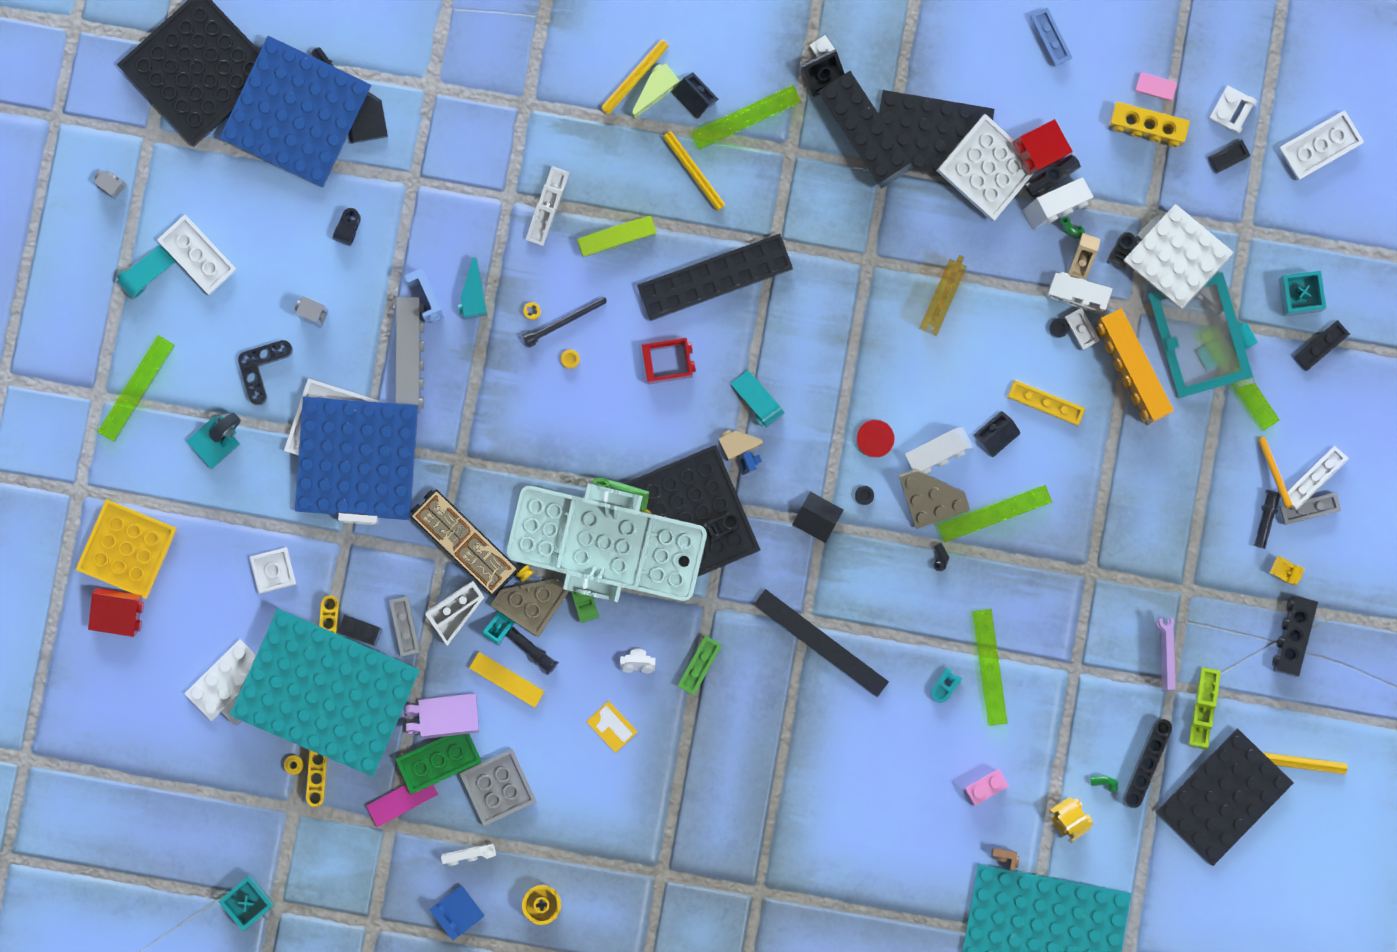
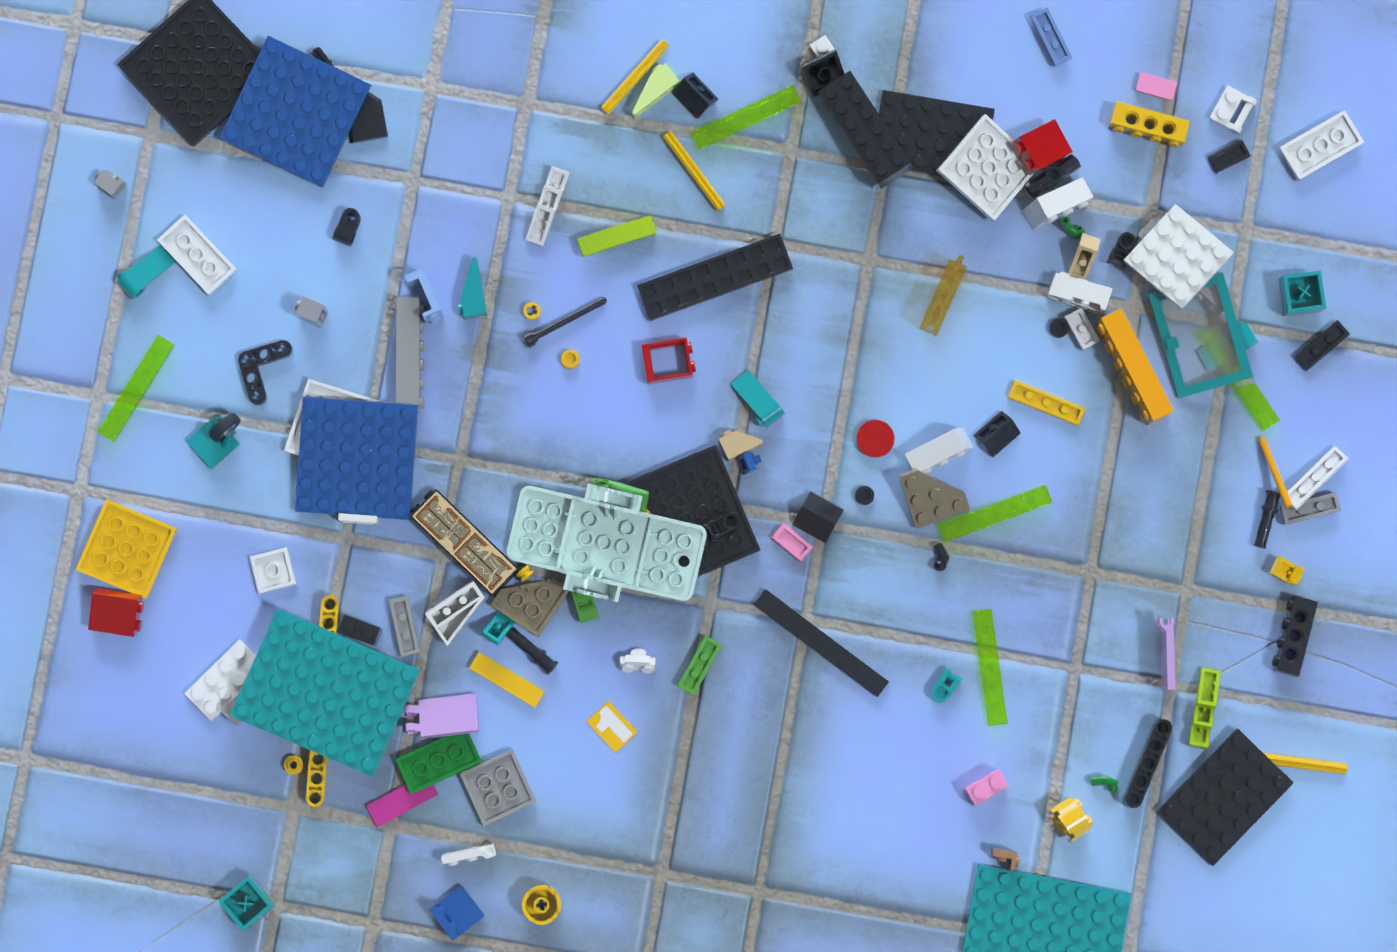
(792, 542): none -> bright pink tile

